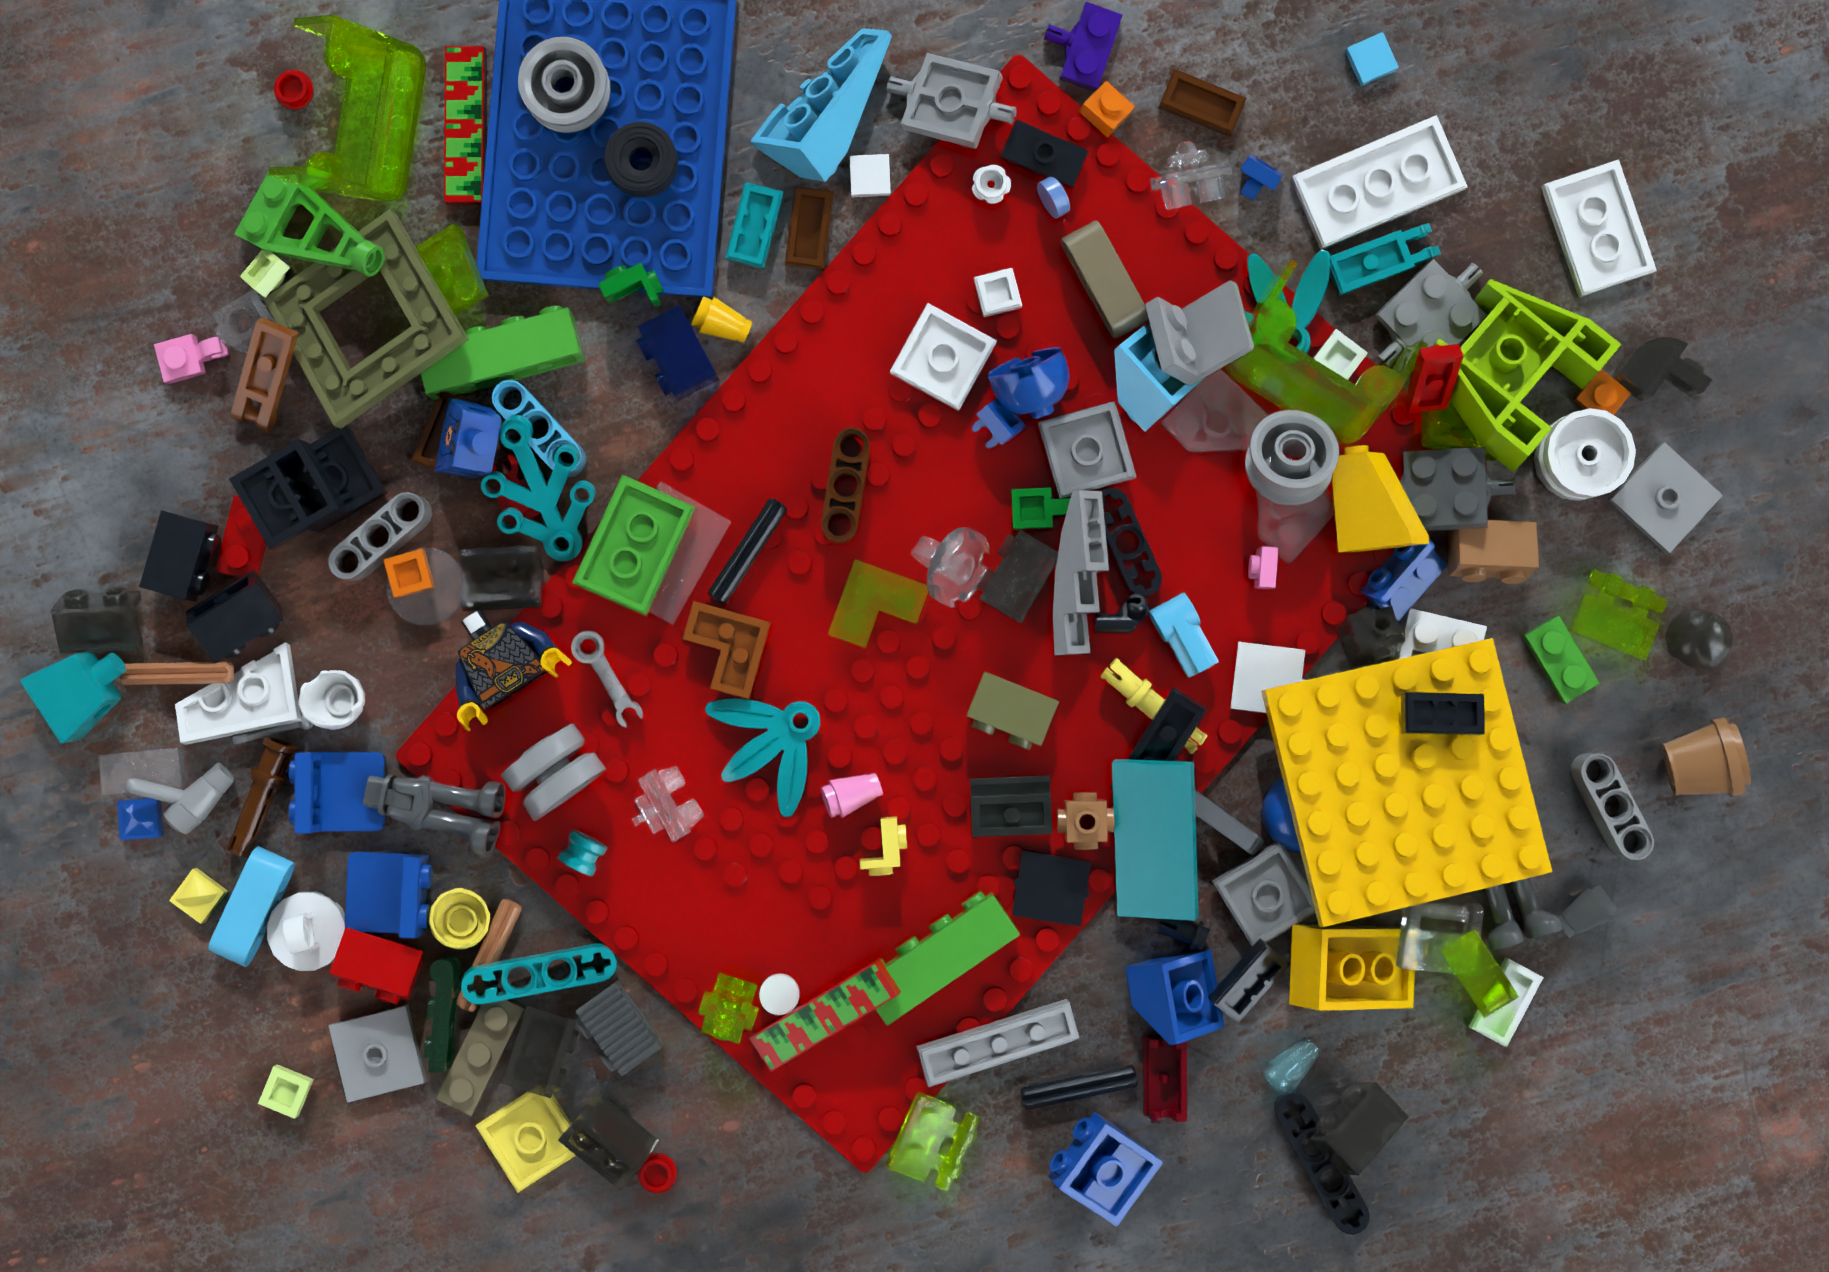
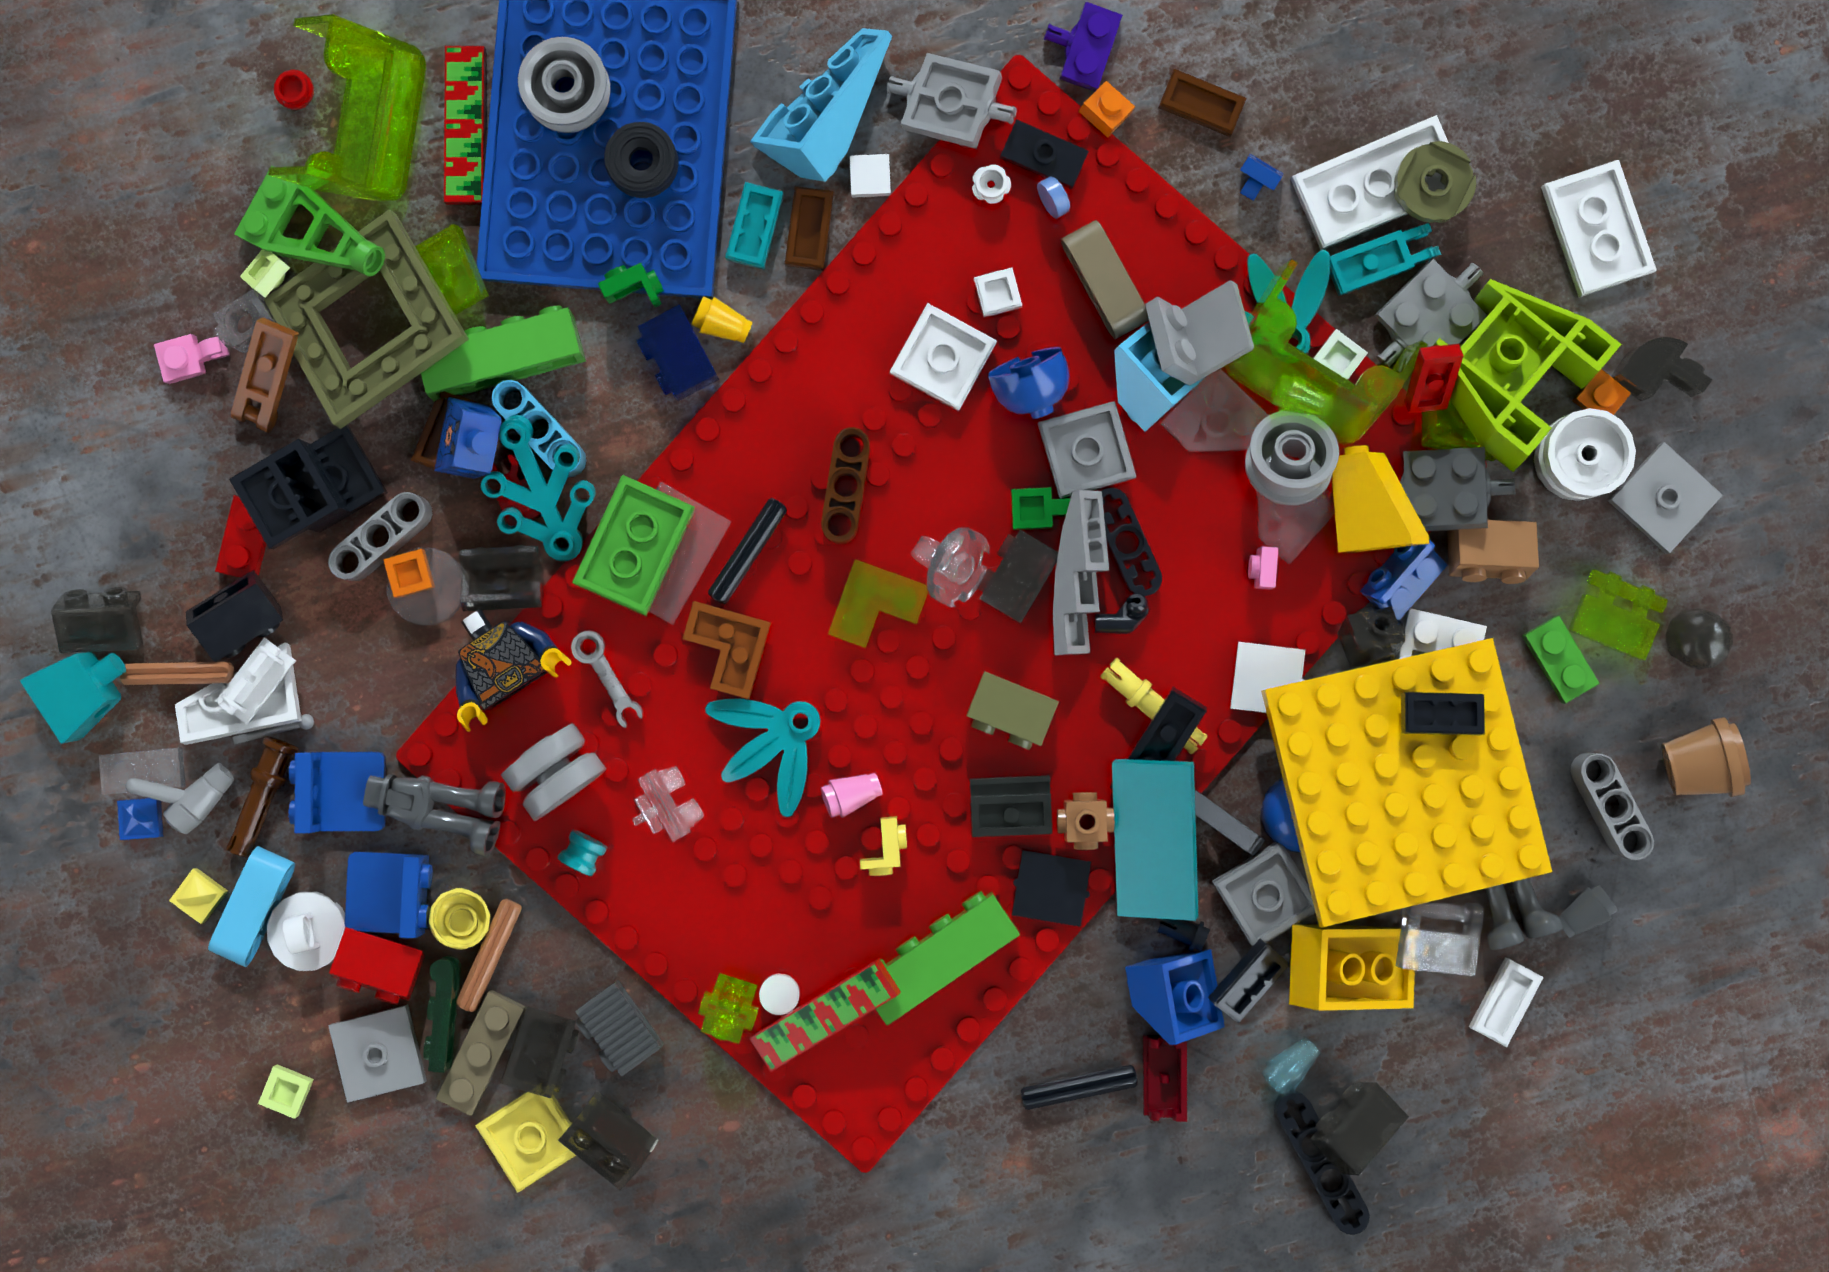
(180, 556): black brick -> none
(255, 681): none -> white hinge
(332, 699): white hair -> none
(540, 980): teal beam -> none
(657, 1173): red plate -> none
(922, 1136): clear neon green plate -> none
(997, 1042): light grey tile -> none
(1000, 422): blue tile -> none
(1103, 1168): blue plate -> none
(1179, 626): medium azure piece -> none
(1208, 178): clear hips -> none
(1299, 396): none -> clear neon green cone
(1371, 59): medium azure tile -> none
(1413, 191): none -> olive plate
(1479, 973): clear neon green brick -> none

